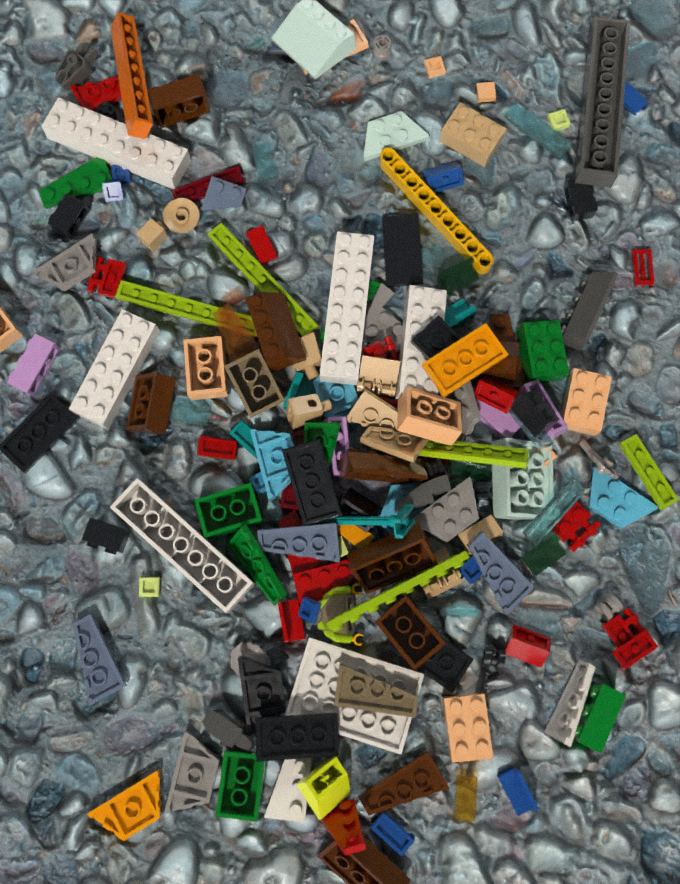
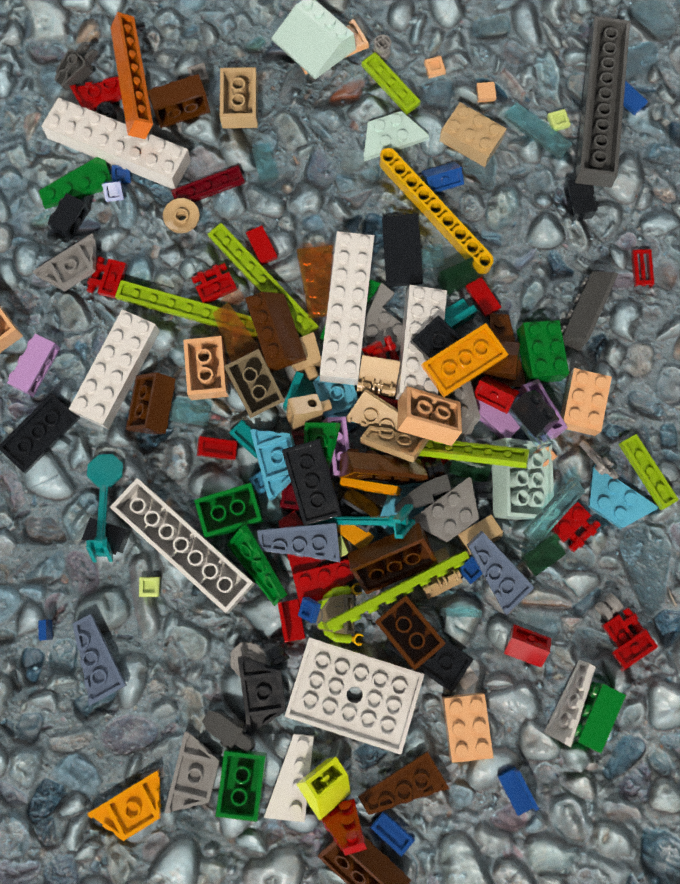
(45, 630): none -> blue tile
(104, 473): none -> teal piece
(152, 234): tan brick -> none
(216, 287): none -> red plate
(222, 195): sand blue wing -> none
(239, 97): none -> tan brick
(296, 736): black tile -> none
(315, 277): none -> clear orange wing
(369, 694): dark tan wing -> none
(371, 486): none -> light orange tile
(390, 83): none -> lime plate
(465, 798): clear yellow plate -> none
(483, 297): none -> red tile
(493, 658): black wheel -> none

